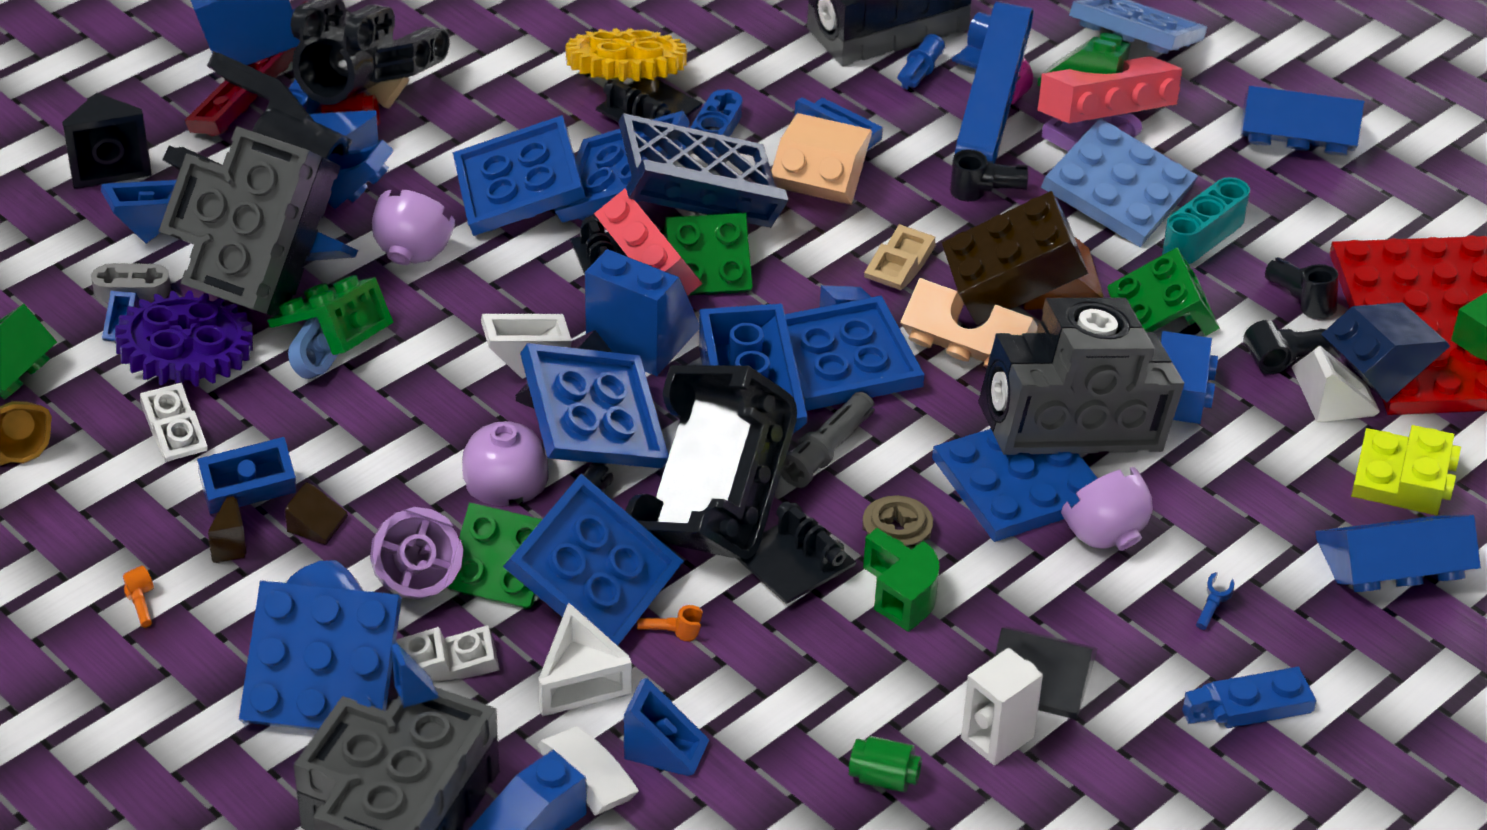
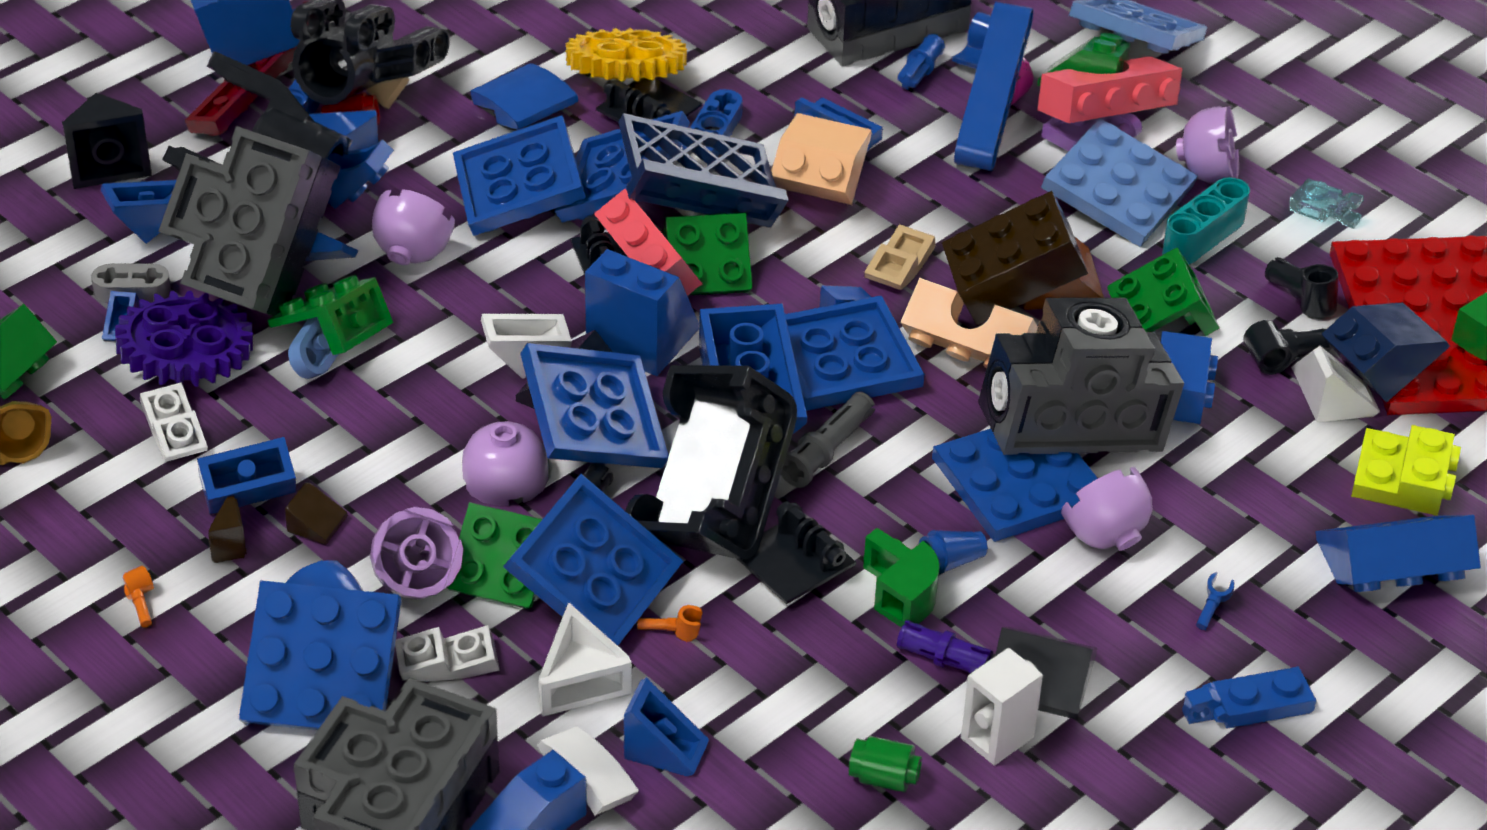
(410, 679): blue piece -> none
(524, 96): none -> blue slope
(911, 514): dark tan gear -> none
(942, 647): none -> dark purple pin
(956, 547): none -> blue cone
(975, 175): black pin -> none
(1210, 145): none -> lavender cylinder
(1301, 120): blue slope -> none
(1323, 201): none -> clear light blue plate

